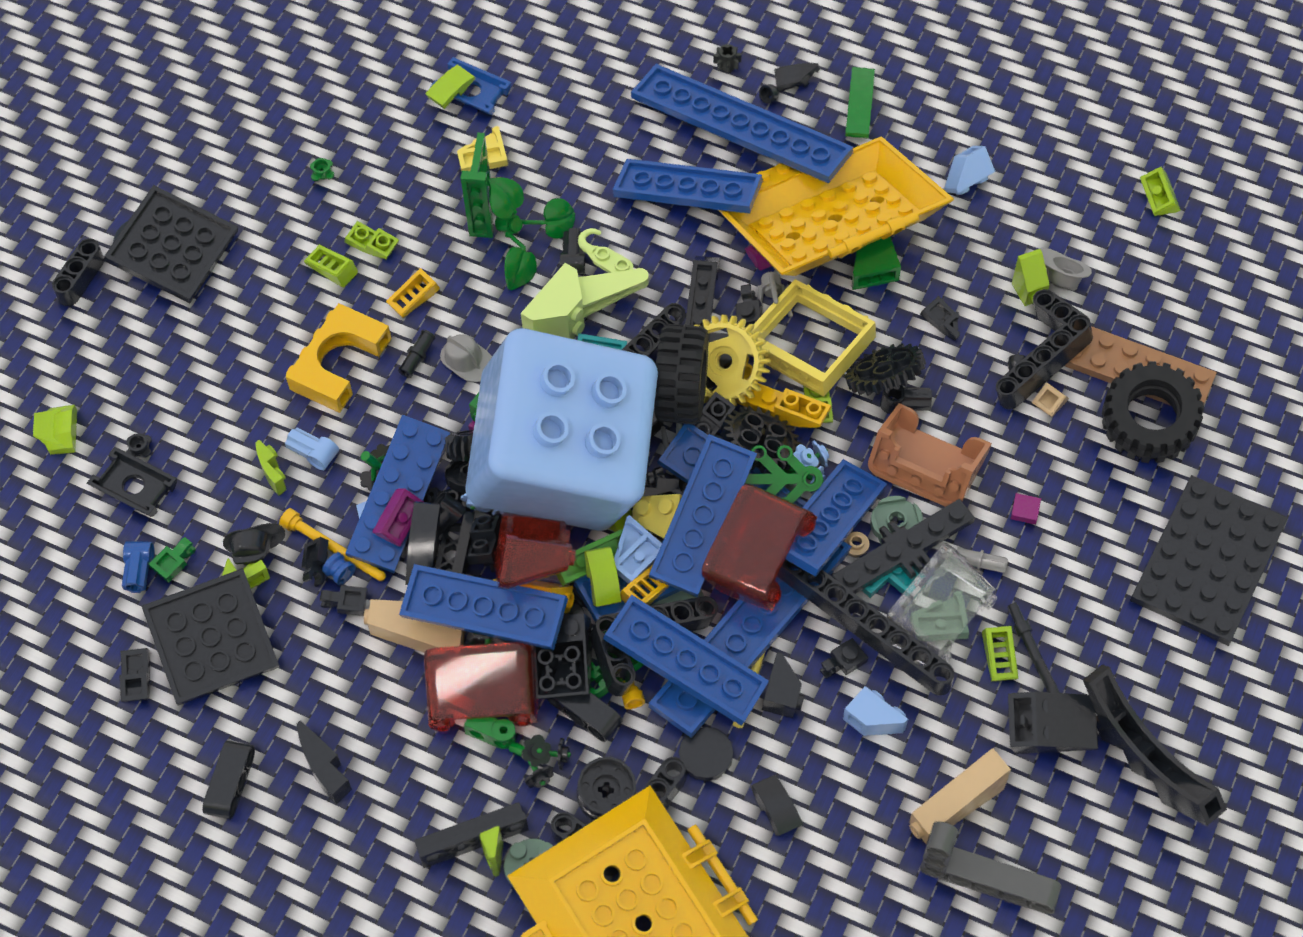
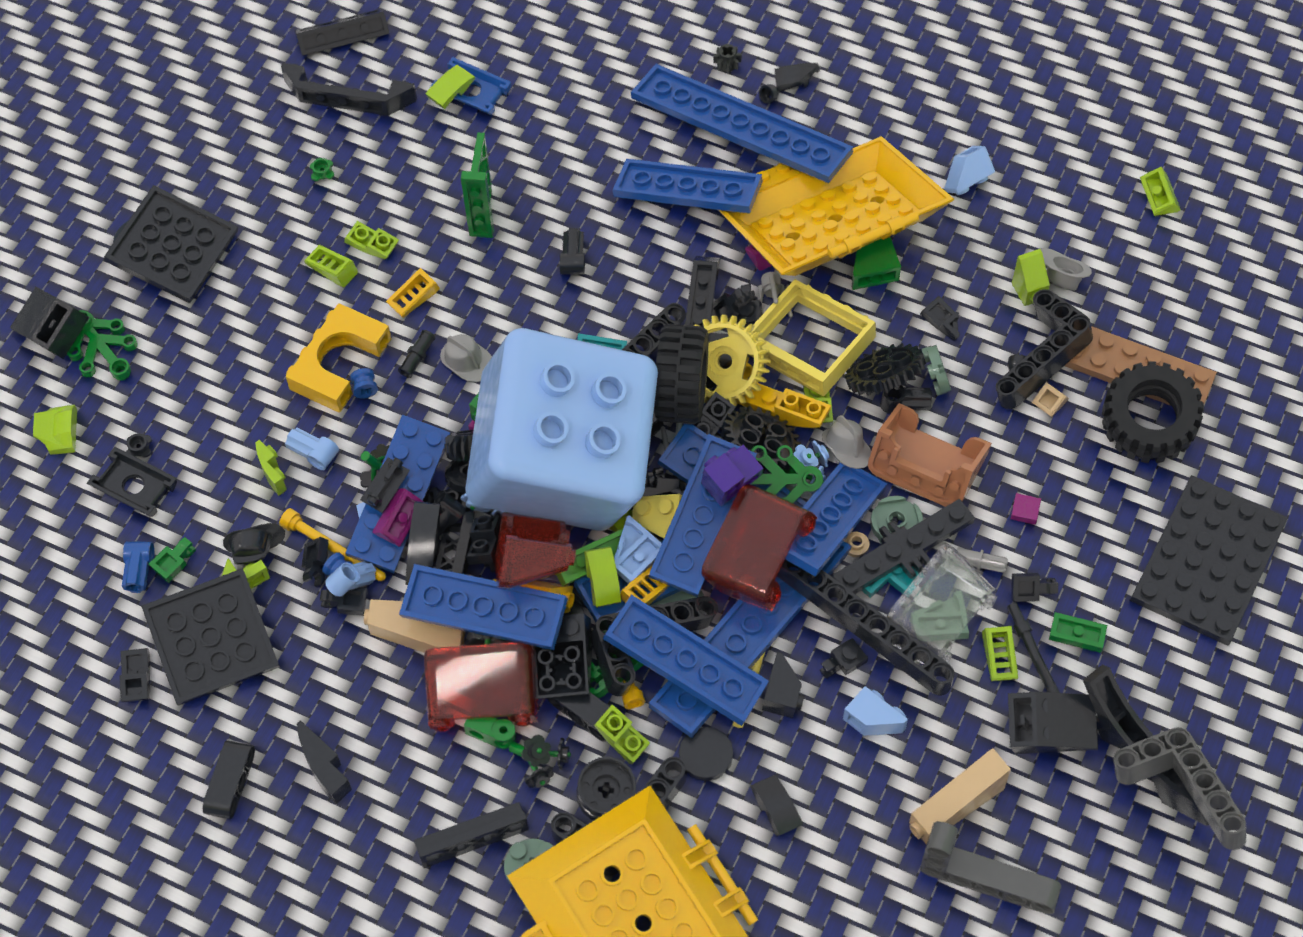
(49, 322): none -> black slope
(78, 272): black beam -> none
(100, 342): none -> green plant
(342, 31): none -> black fence
(349, 577): none -> light blue piece
(363, 383): none -> blue wheel
(385, 484): none -> black hinge
(399, 95): none -> black slope
(492, 848): lime slope -> none
(495, 151): light yellow wing -> none
(504, 199): green plant -> none
(569, 298): yellowish green slope -> none
(621, 735): none -> lime slope
(729, 304): none -> black plate
(729, 472): none -> dark purple brick
(847, 443): none -> light grey piece
(860, 102): green slope -> none
(936, 370): none -> sand green plate
(1029, 587): none -> black plate
(1078, 632): none -> green plate
(1179, 751): none -> dark grey beam

